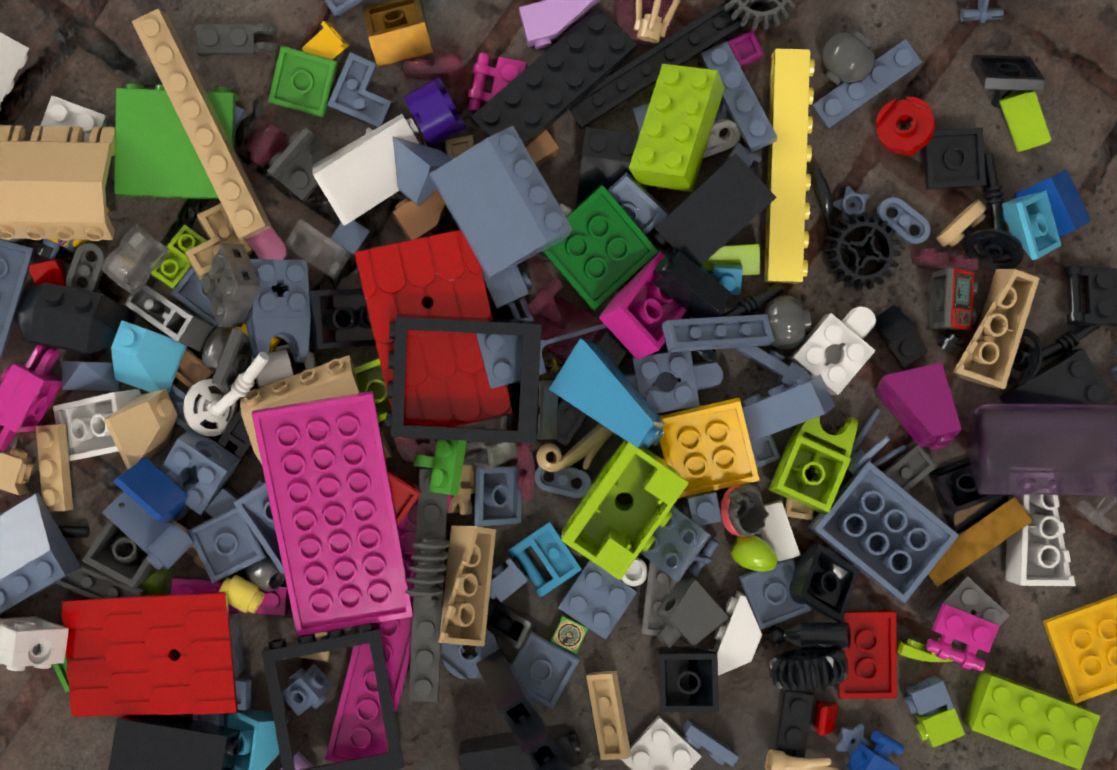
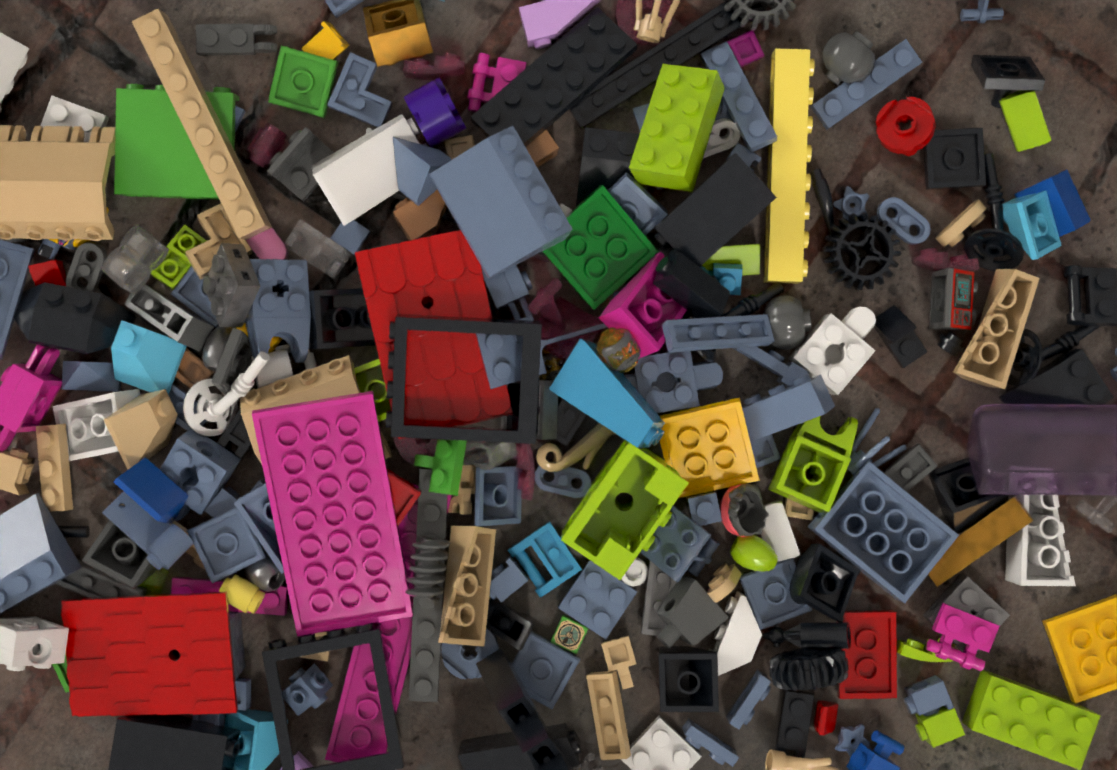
(618, 349): none -> head
(619, 657): none -> tan plate
(724, 582): none -> tan plate
(756, 690): none -> sand blue plate
(922, 404): magenta slope -> none

